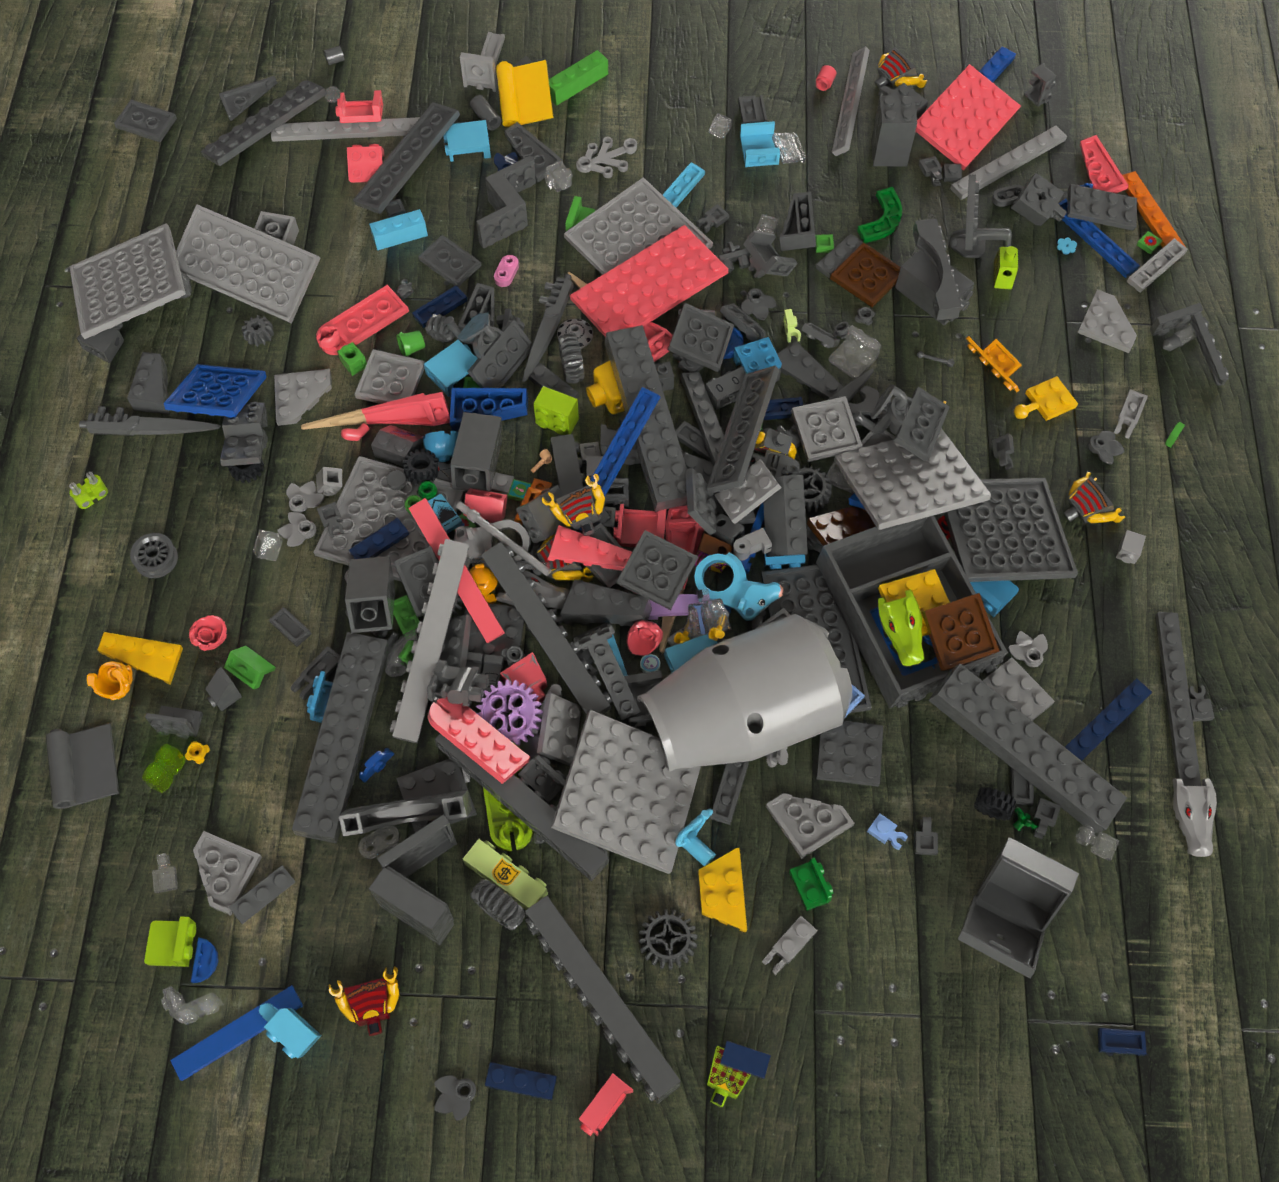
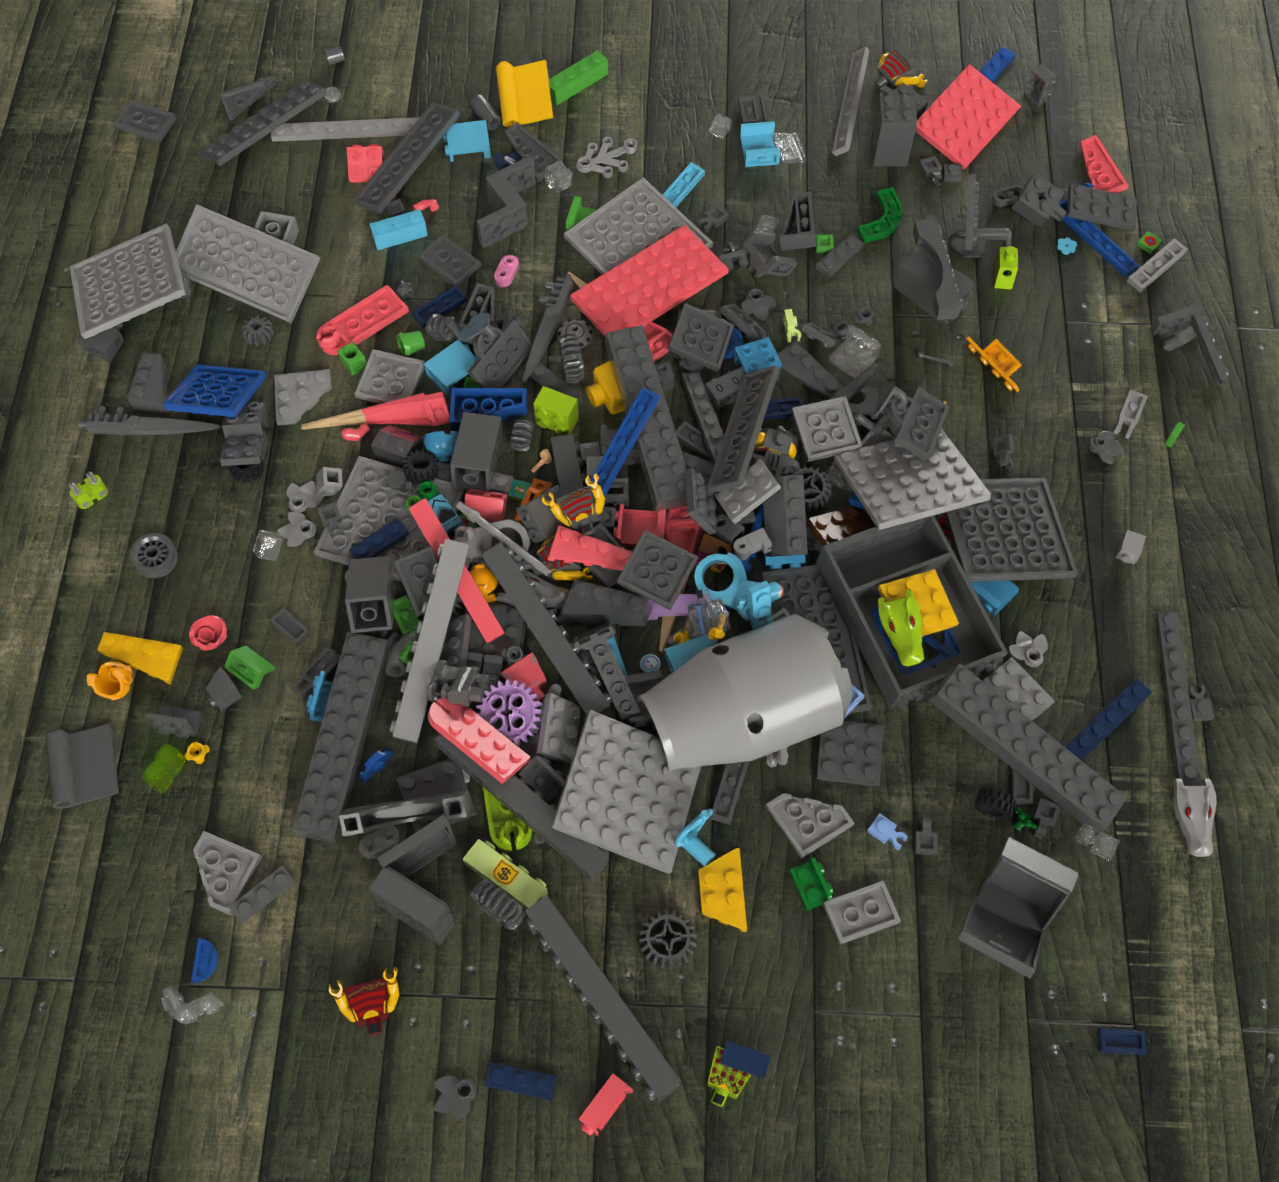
(165, 877): clear plate -> none
(170, 943): lime bracket -> none
(230, 1036): blue tile -> none
(289, 1029): medium azure hinge -> none
(360, 110): coral panel -> none
(424, 204): none -> coral arm
(480, 69): light grey bracket -> none
(521, 435): none -> dark grey gear
(644, 637): coral hair -> none
(760, 605): none -> medium azure plate
(791, 943): light grey hinge -> none
(825, 77): coral brick -> none
(861, 912): none -> light grey plate
(867, 274): reddish brown plate -> none
(960, 631): reddish brown plate -> none
(1011, 160): light grey plate -> none
(1049, 398): yellow plate -> none
(1090, 503): torso -> none
(1108, 323): light grey plate -> none
(1150, 210): orange plate -> none

